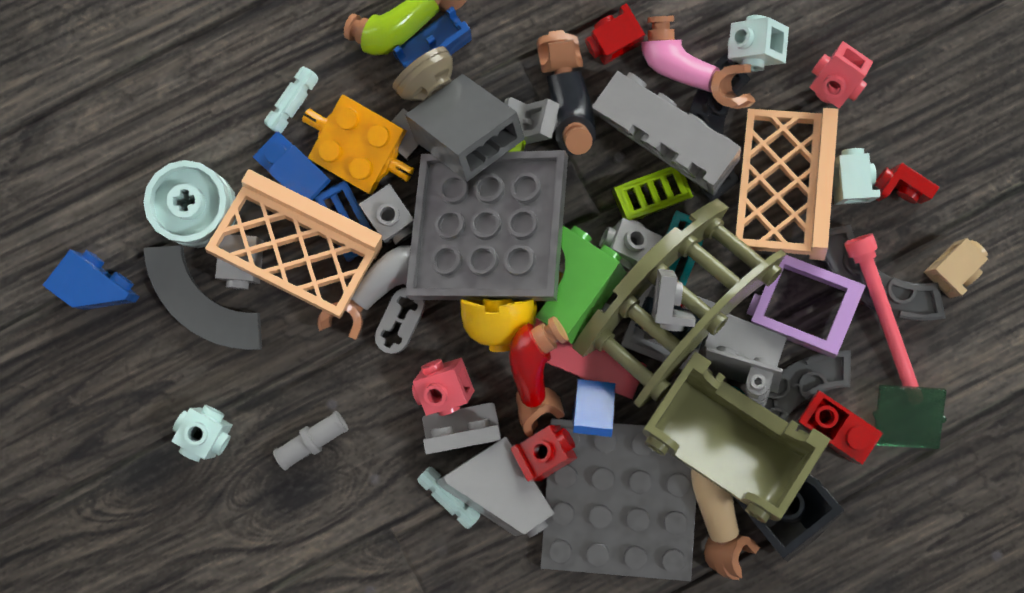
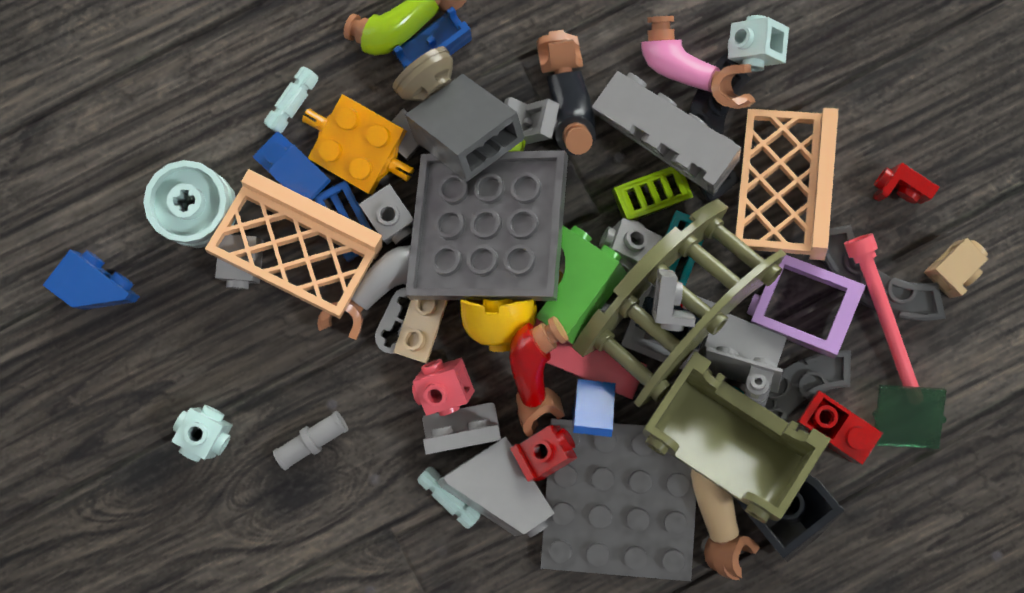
(193, 308): dark grey tile -> none
(420, 329): none -> tan hinge
(615, 36): red brick -> none
(840, 75): coral brick -> none
(854, 178): light aqua brick -> none

